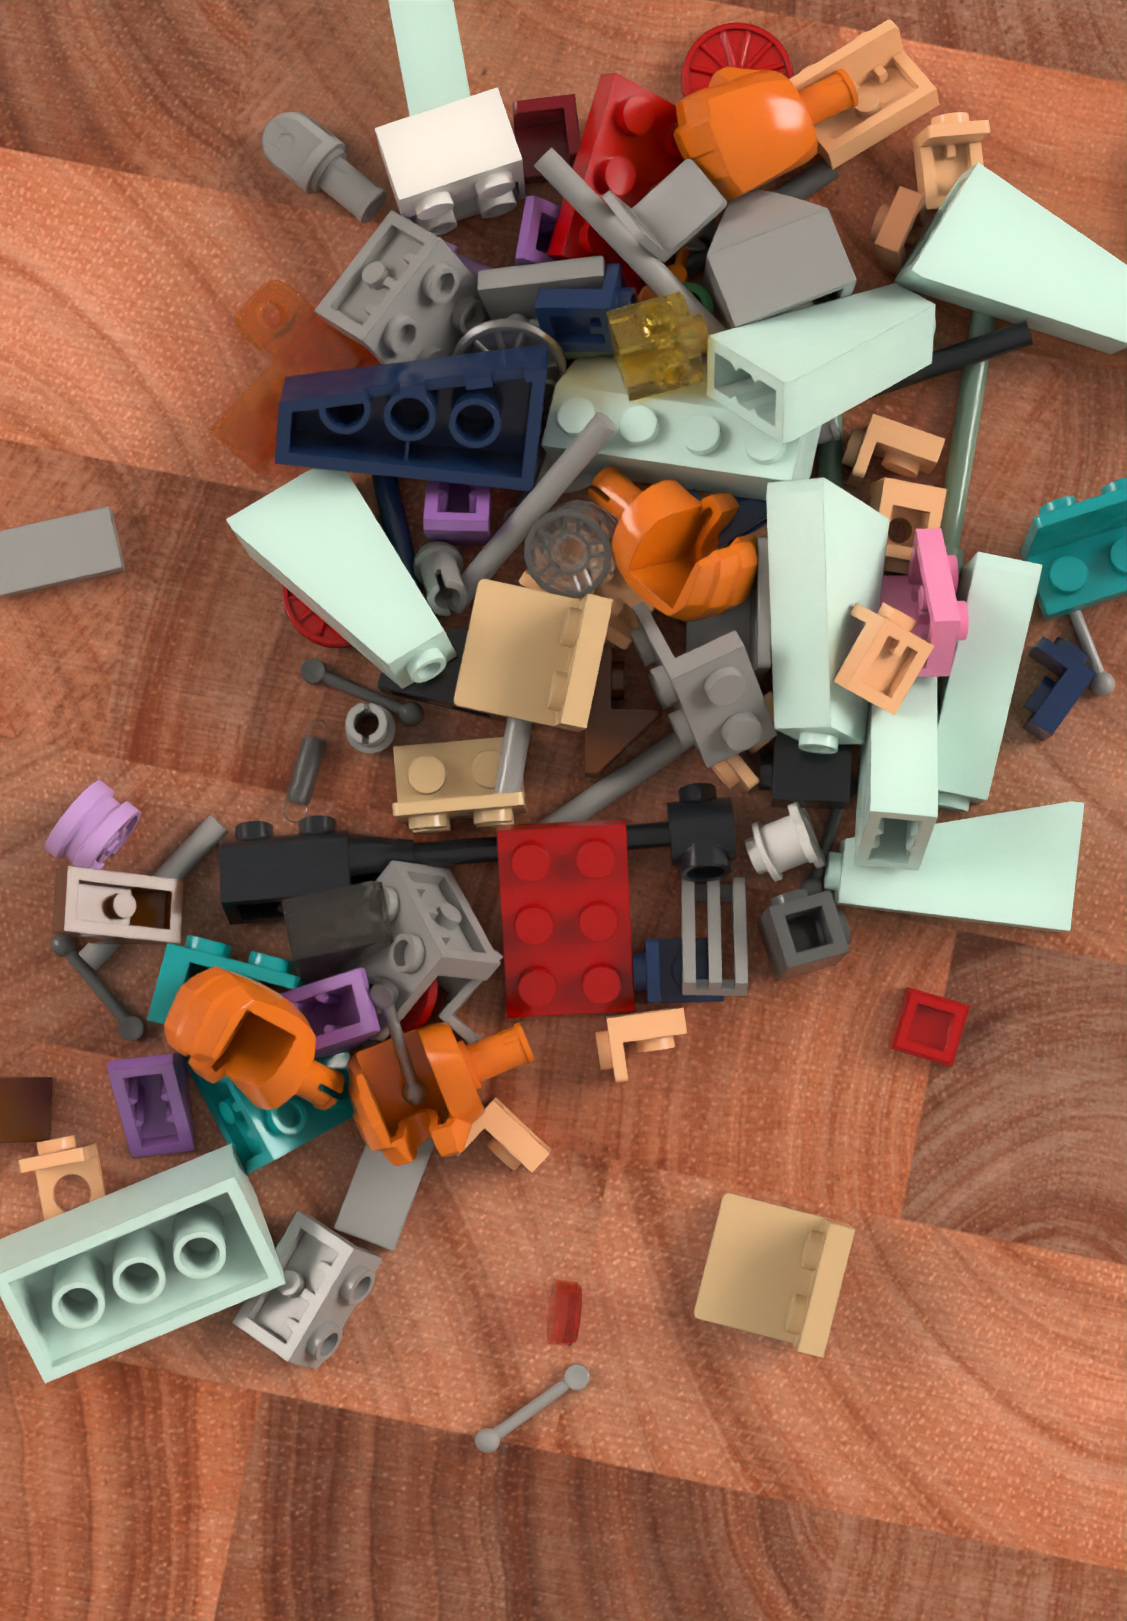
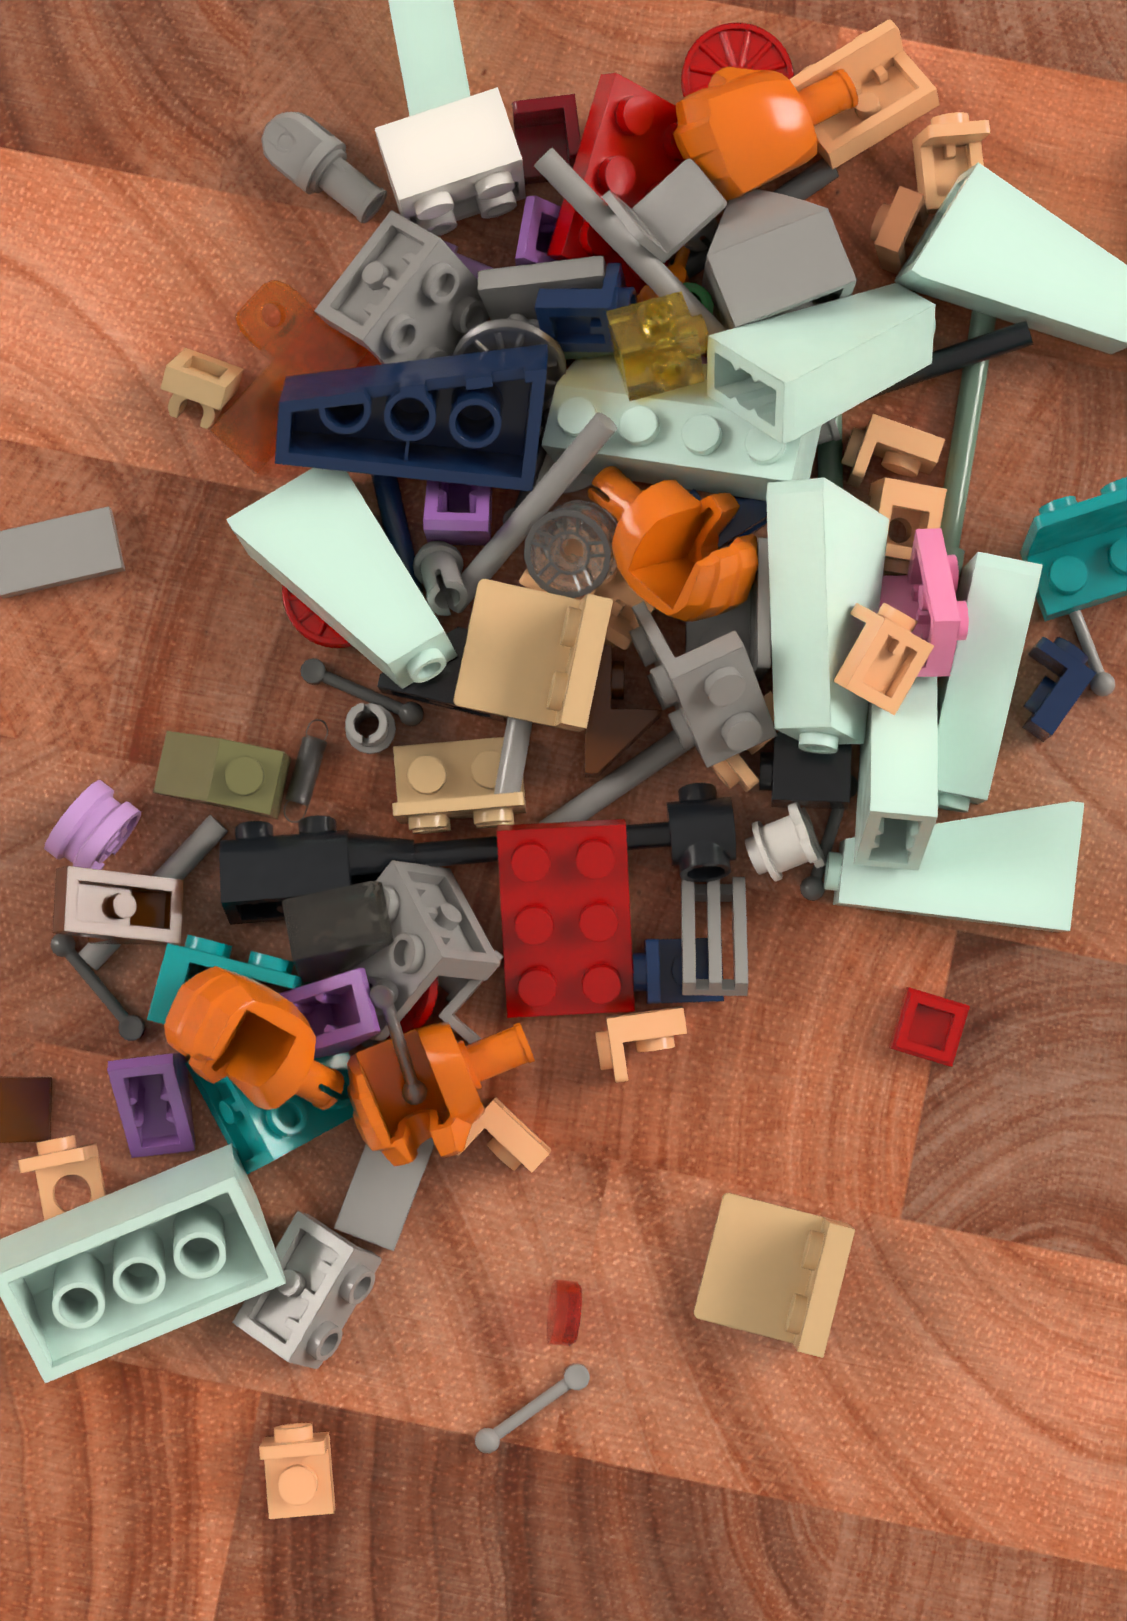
(200, 380): none -> tan tile
(223, 773): none -> olive slope
(298, 1472): none -> light nougat bracket
(803, 933): dark grey brick -> none

